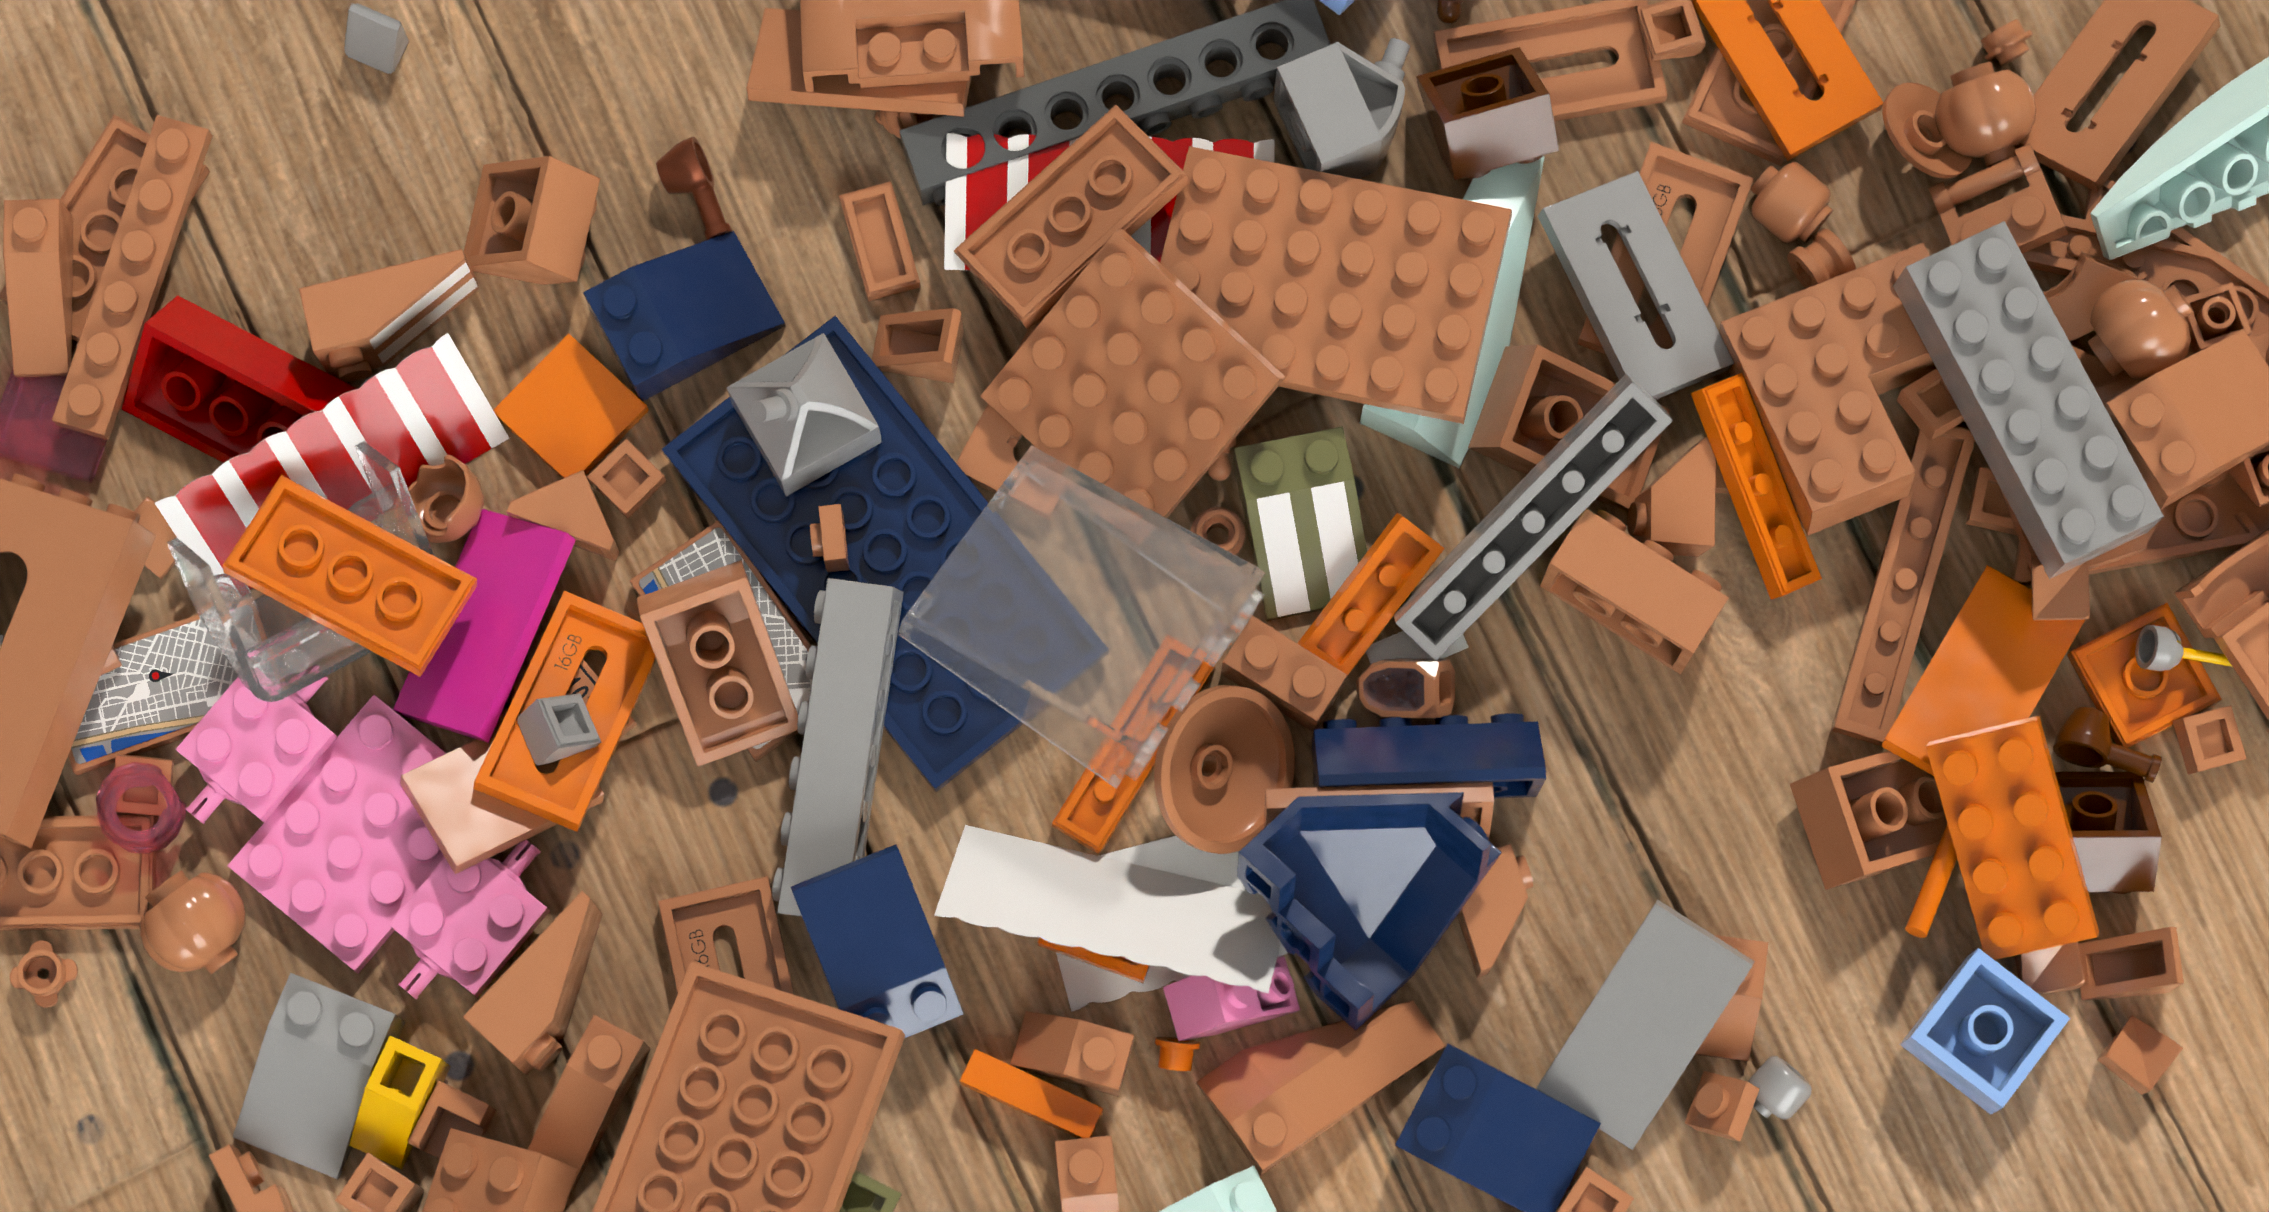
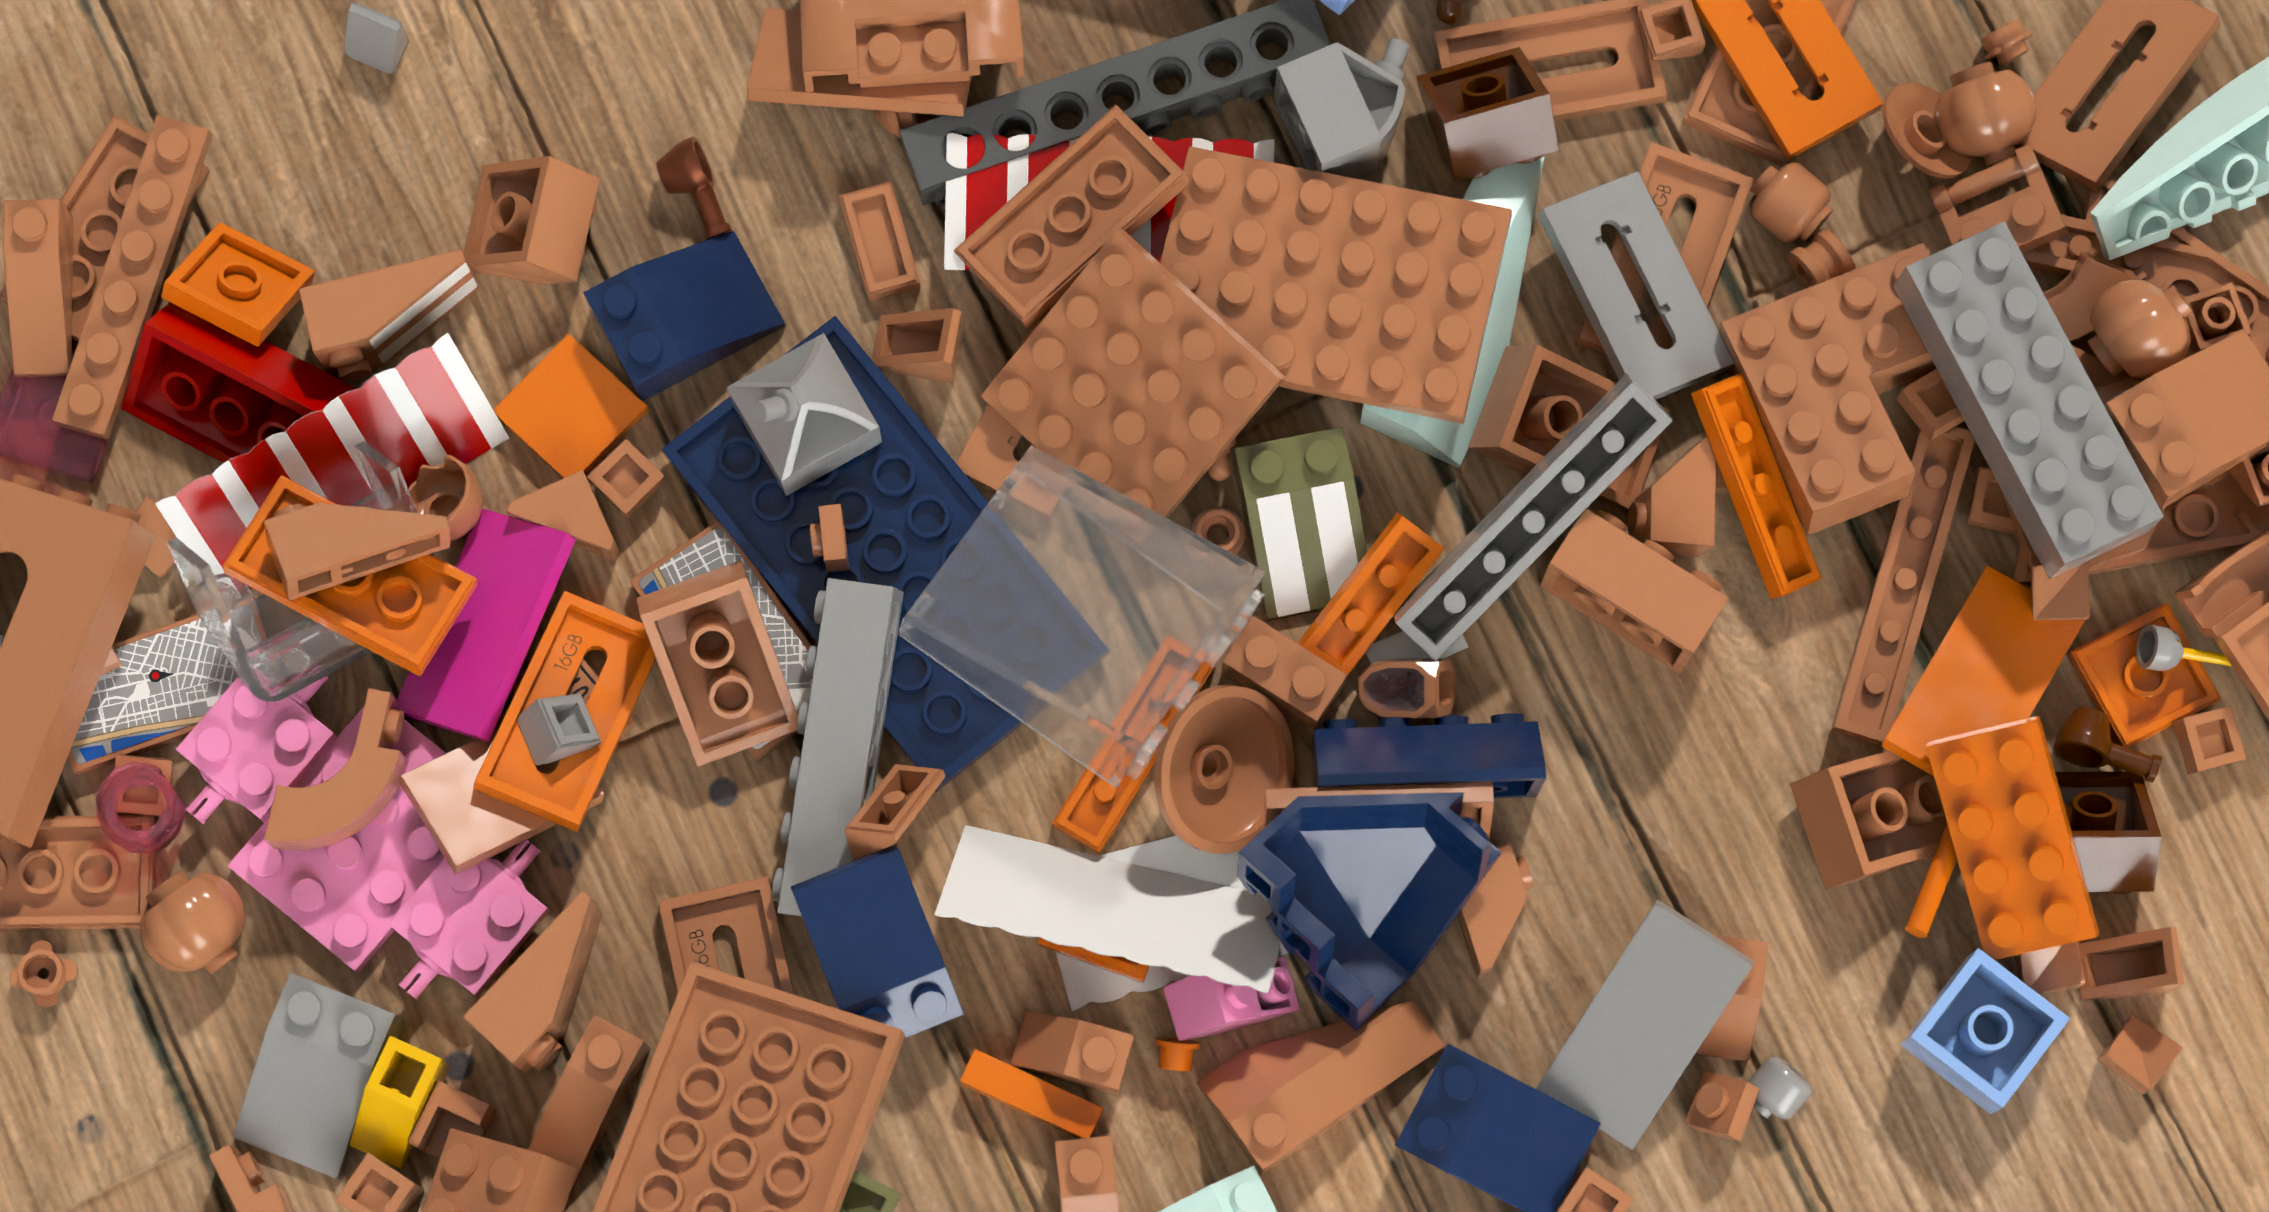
(237, 284): none -> orange plate
(339, 543): none -> nougat slope
(351, 798): none -> nougat arch
(891, 808): none -> nougat slope

